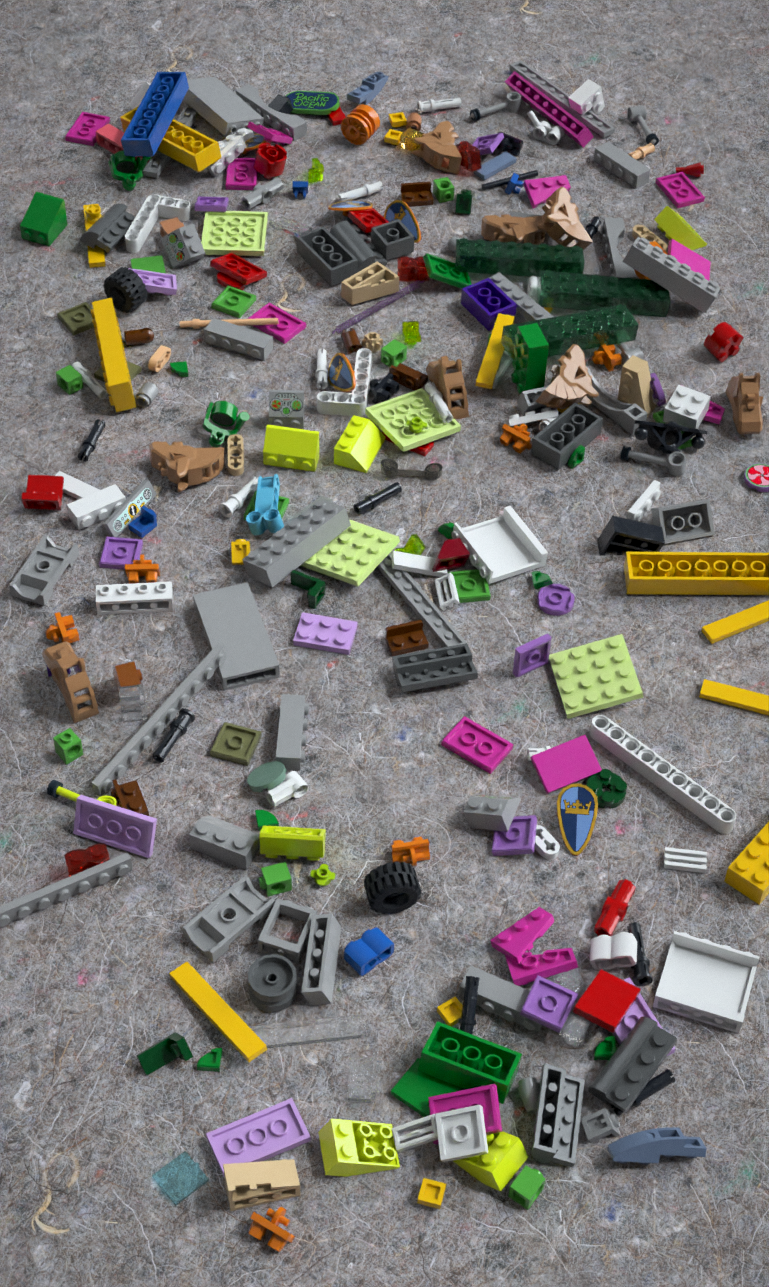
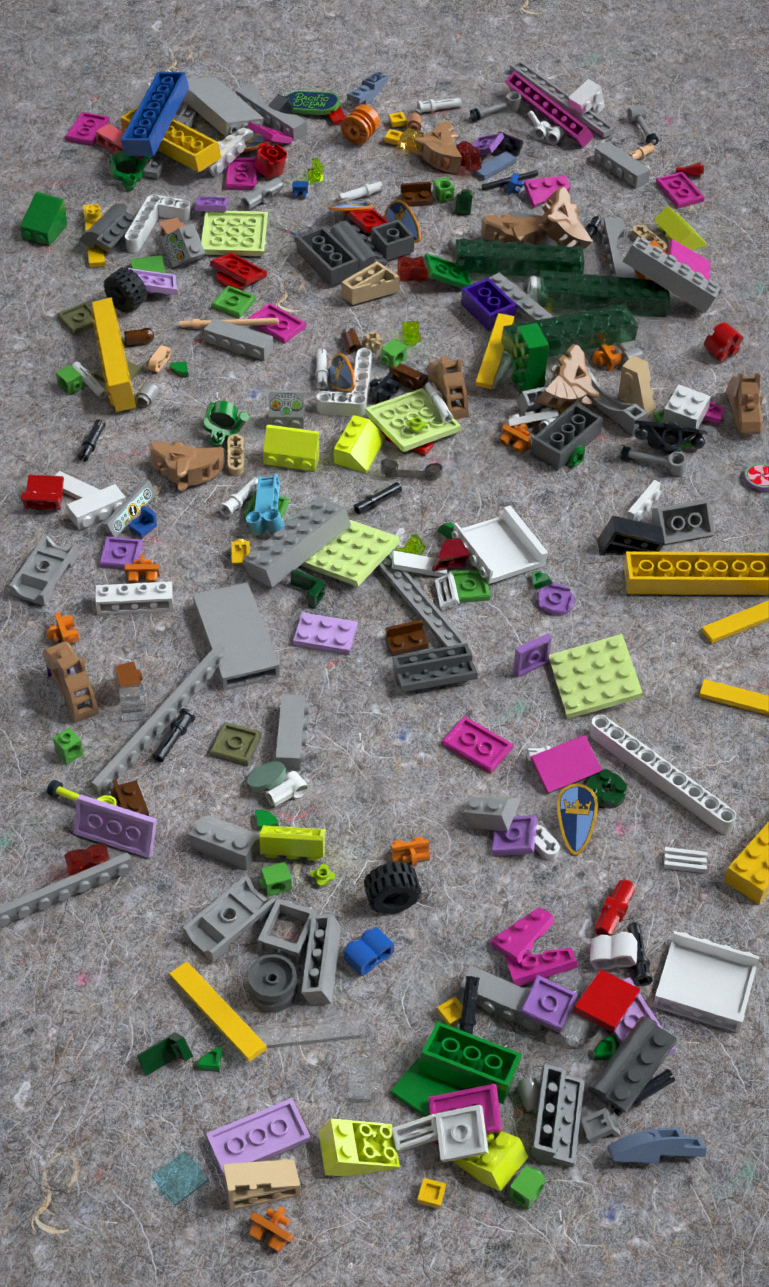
(382, 301): medium lavender piece -> none
(657, 389): medium lavender tile -> none

